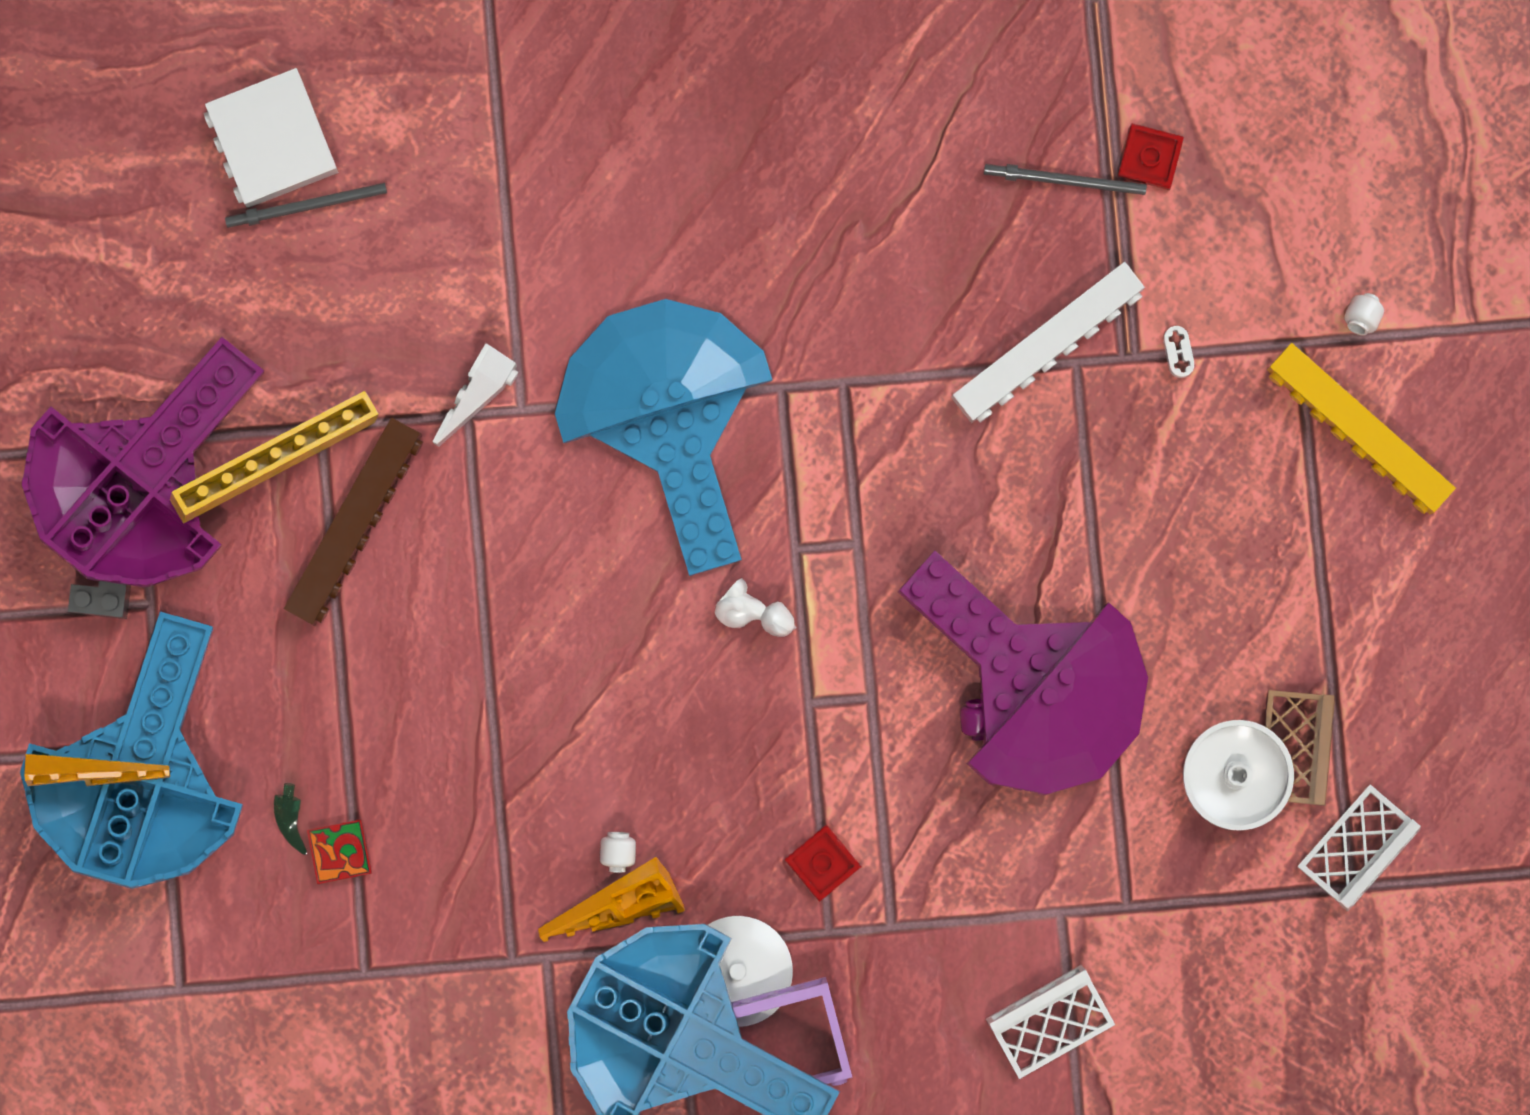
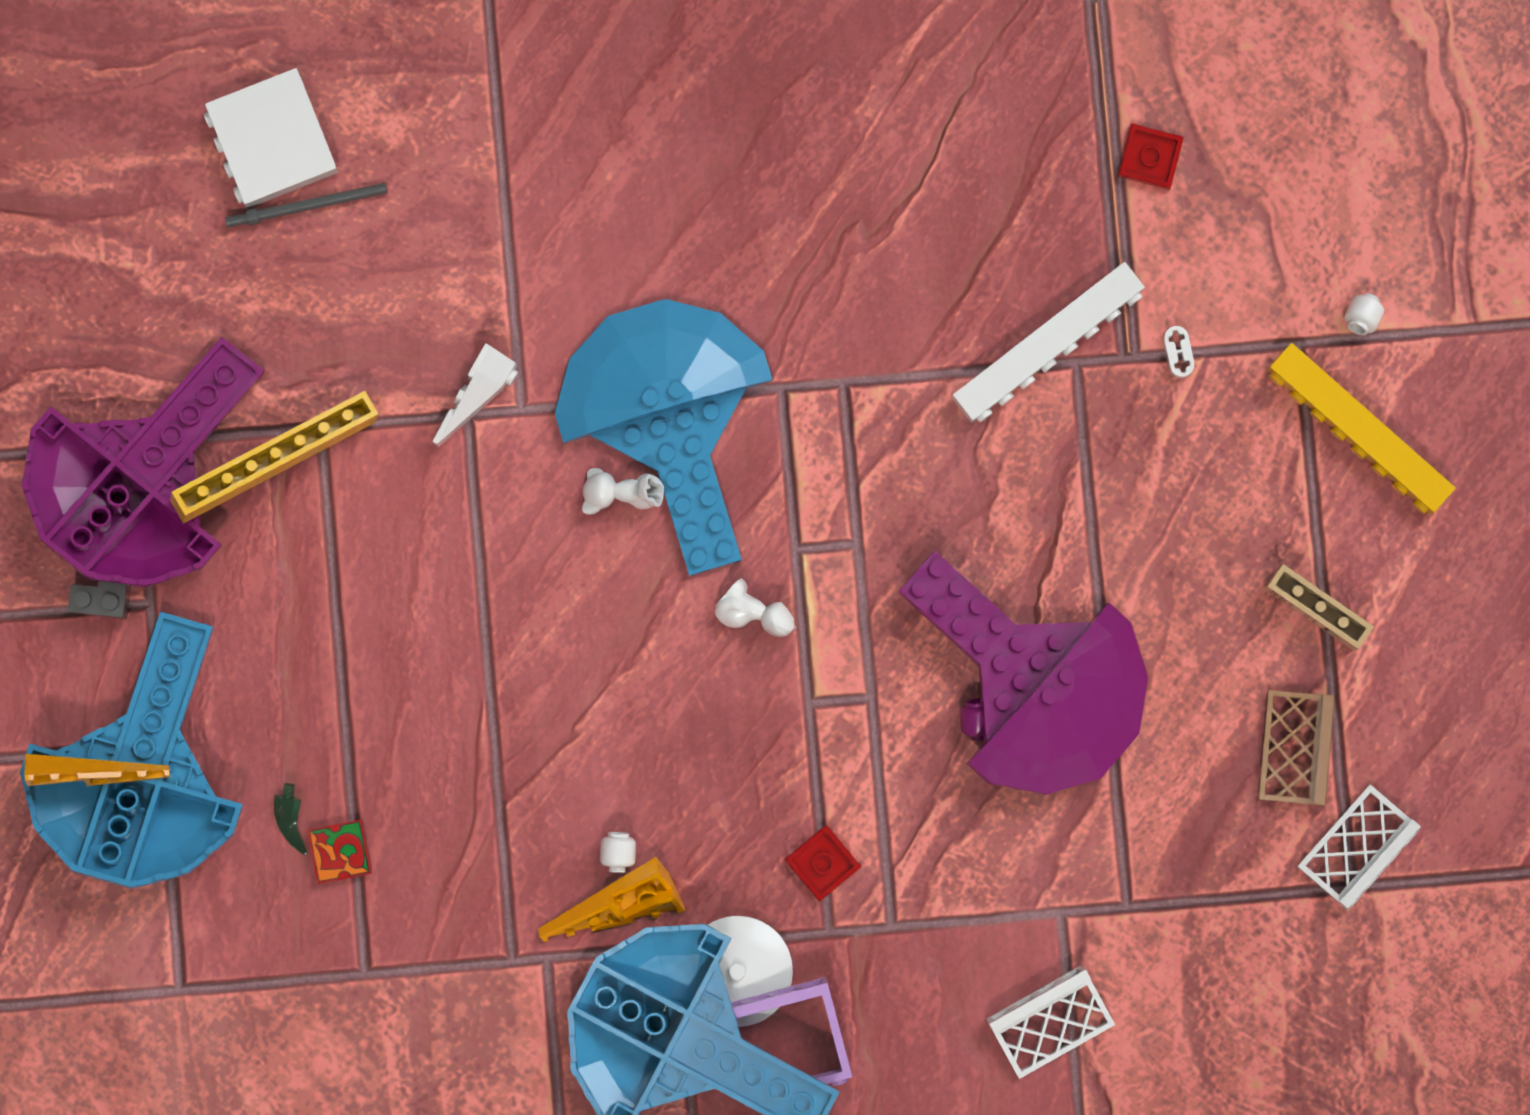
(353, 521): reddish brown brick -> none
(601, 491): none -> white animal
(1012, 172): dark grey bar -> none
(1238, 775): white dish -> none
(1318, 607): none -> tan brick

